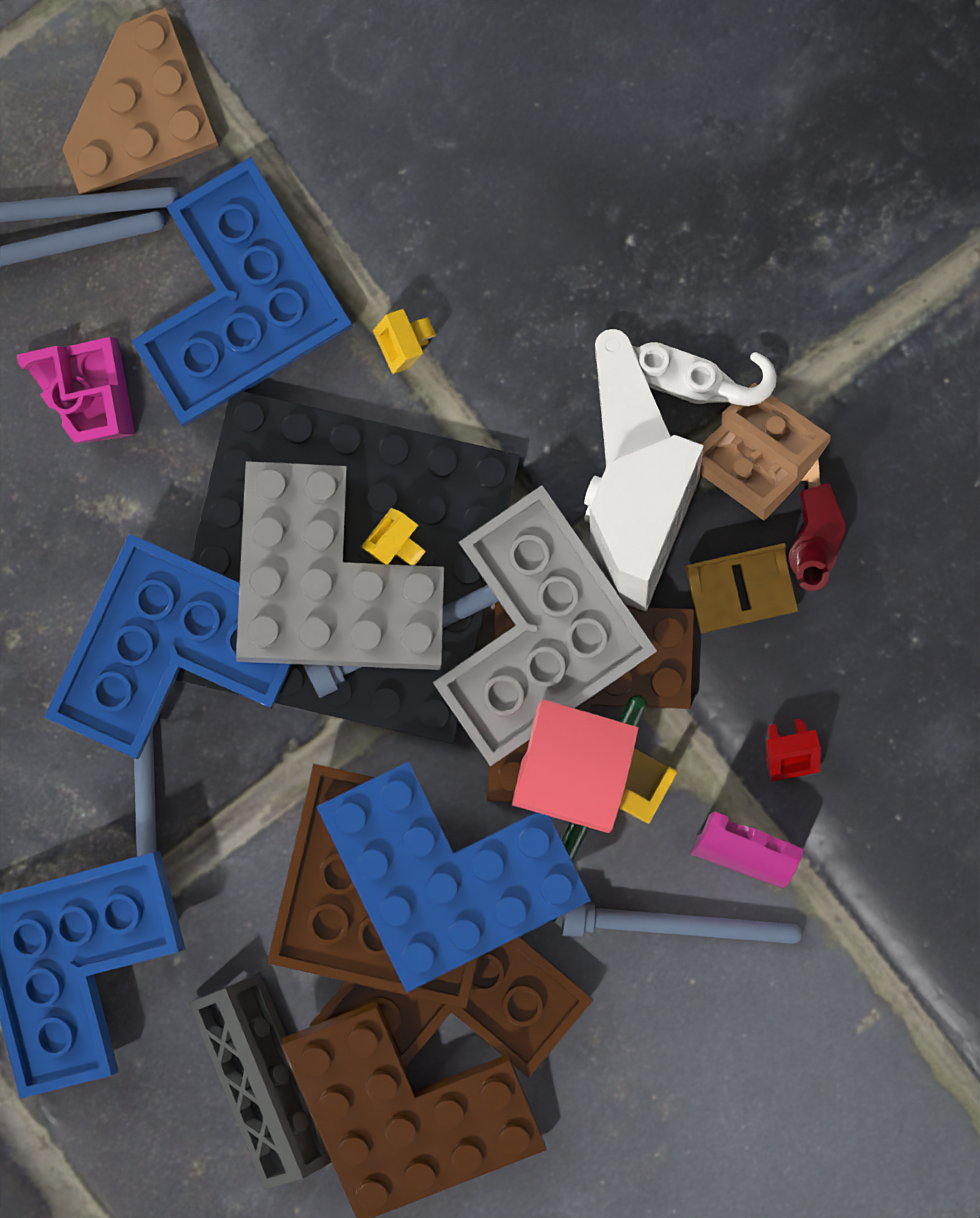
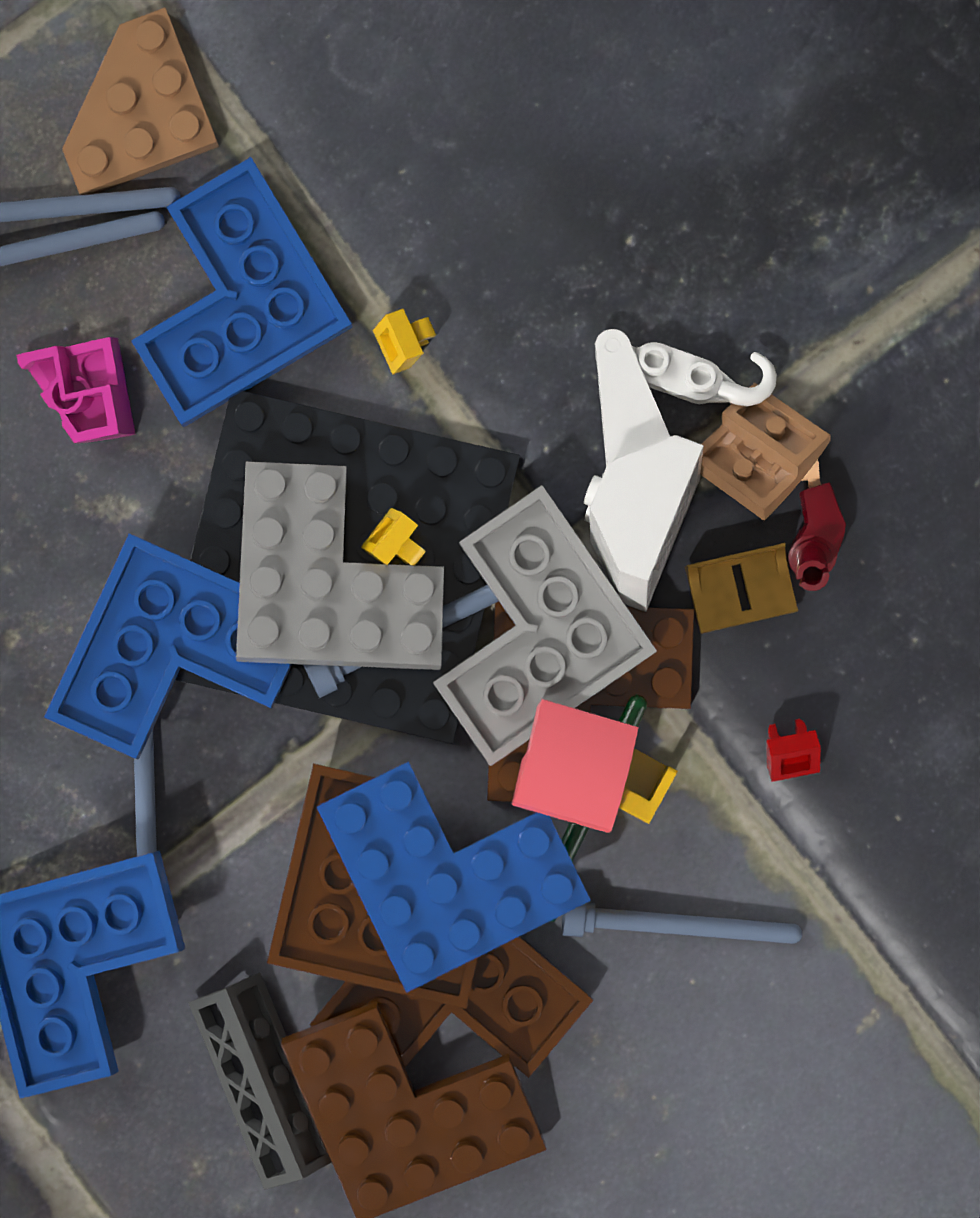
(747, 851): dark pink slope -> none

